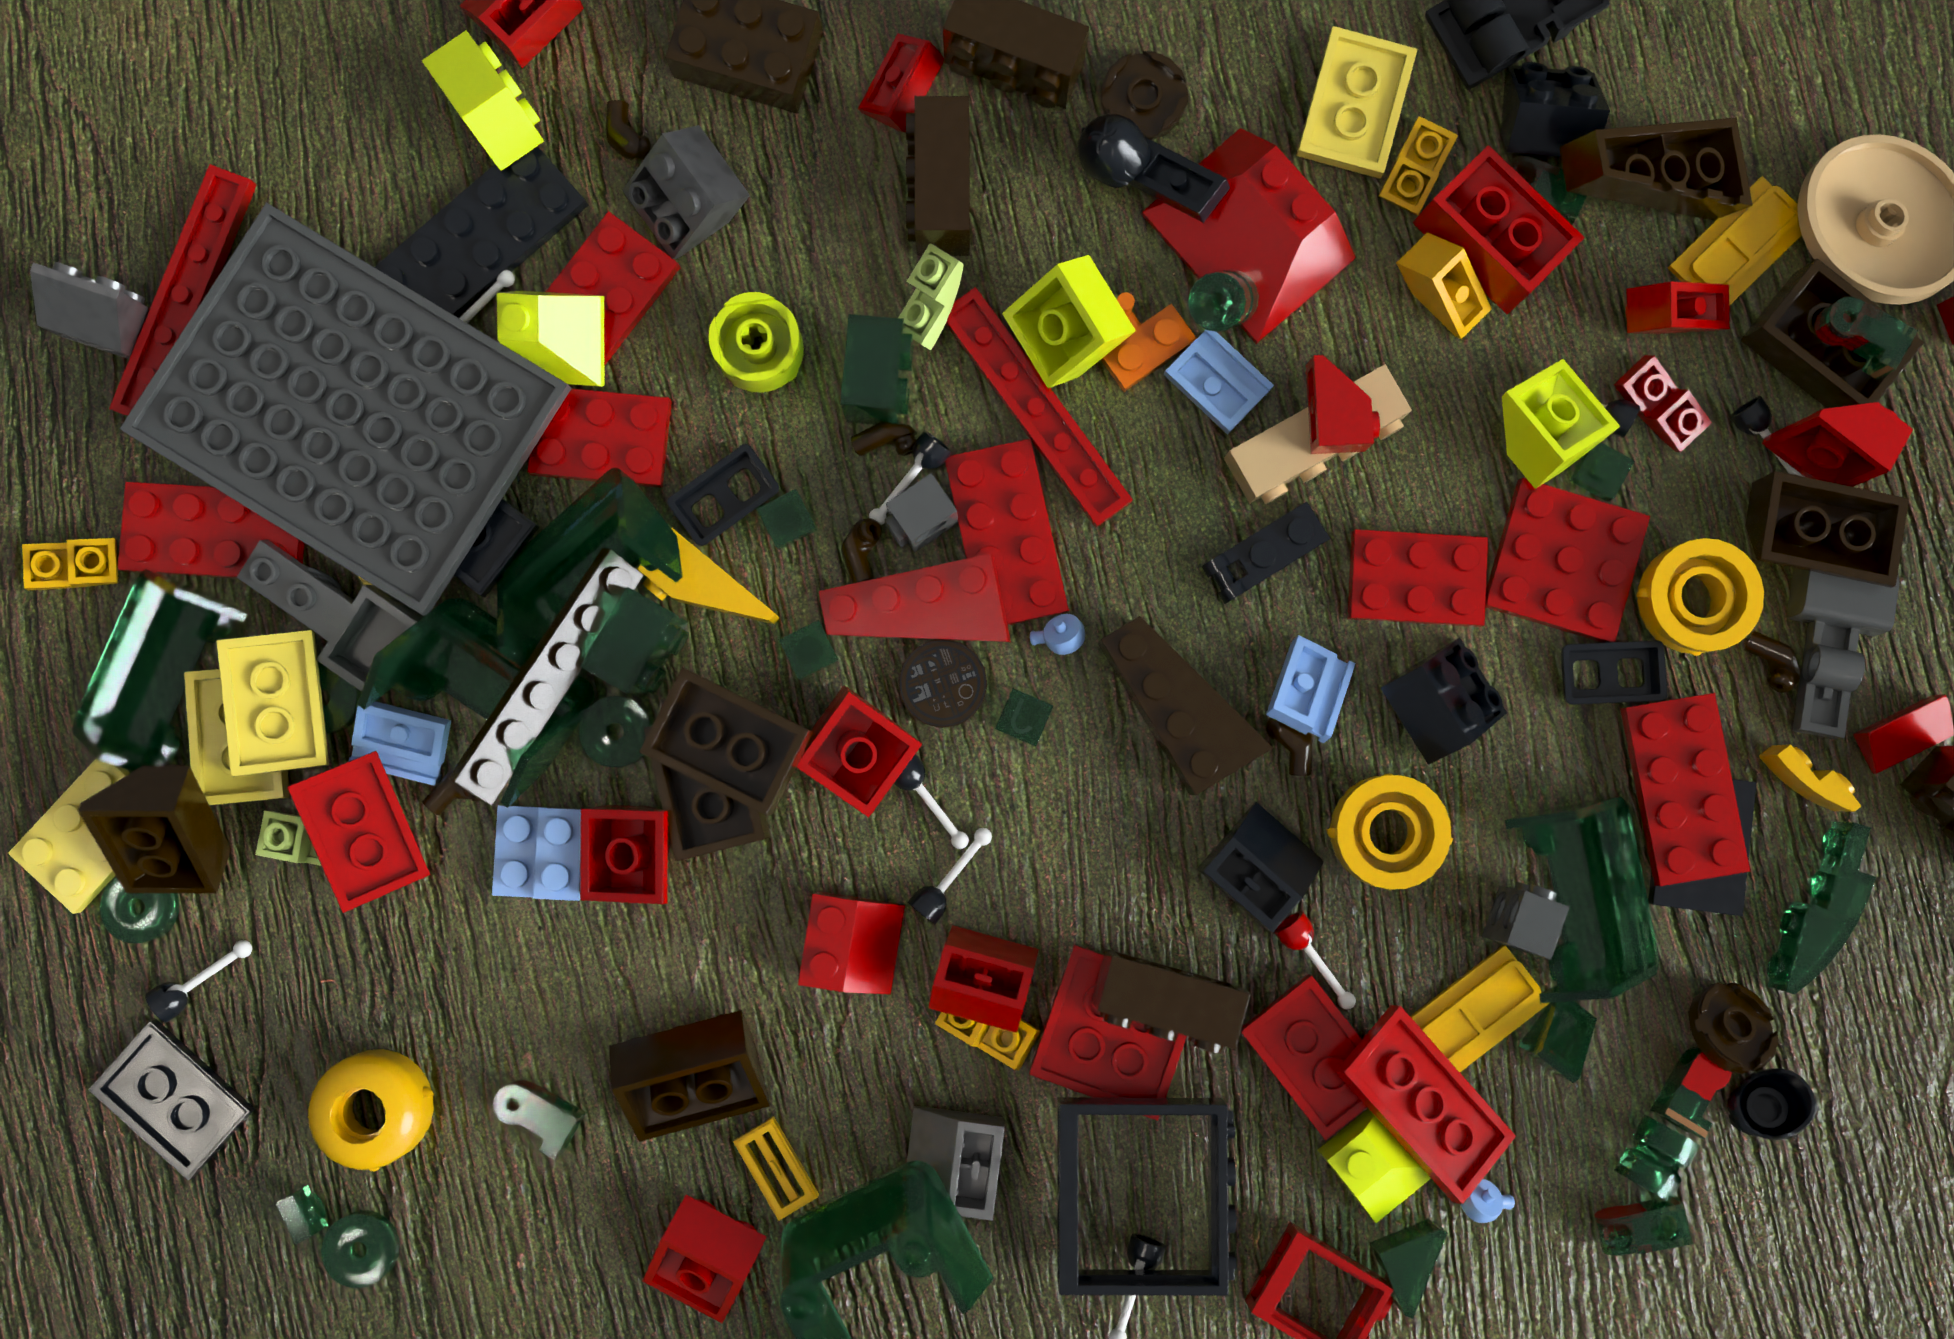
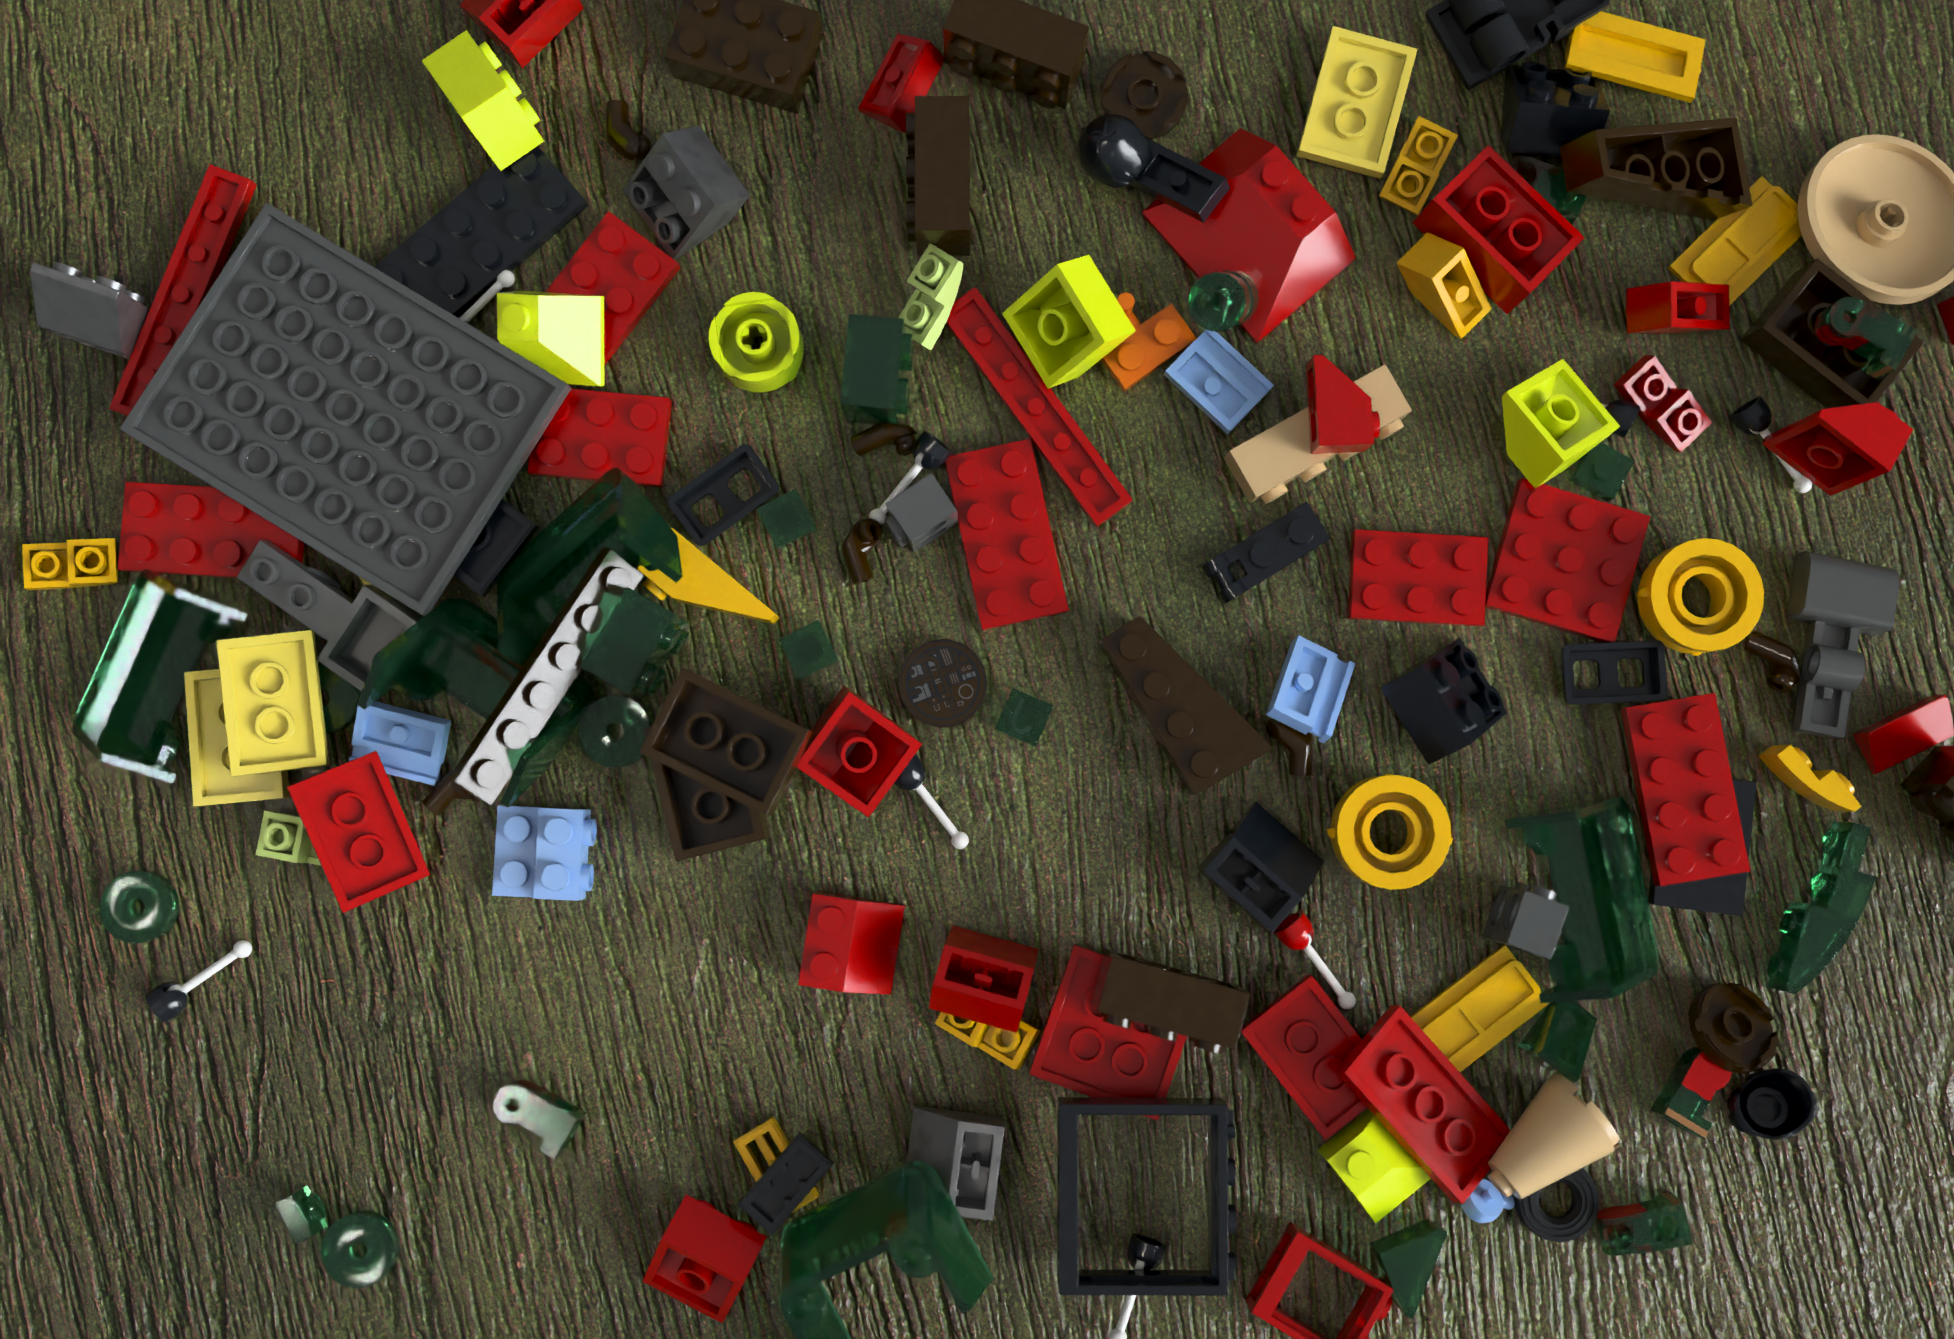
(61, 847): light yellow plate -> none
(158, 832): dark brown slope -> none
(171, 1099): tile -> none
(406, 1102): yellow piece -> none
(624, 854): red slope -> none
(688, 1076): dark brown slope -> none
(785, 1183): none -> black plate
(931, 602): red wing -> none
(931, 900): hinge -> none
(1061, 634): light blue piece -> none
(1551, 1140): none -> tan cone
(1572, 1223): none -> black tyre
(1636, 55): none -> yellow piece
(1657, 1158): clear green wheel -> none
(1827, 527): dark brown slope -> none

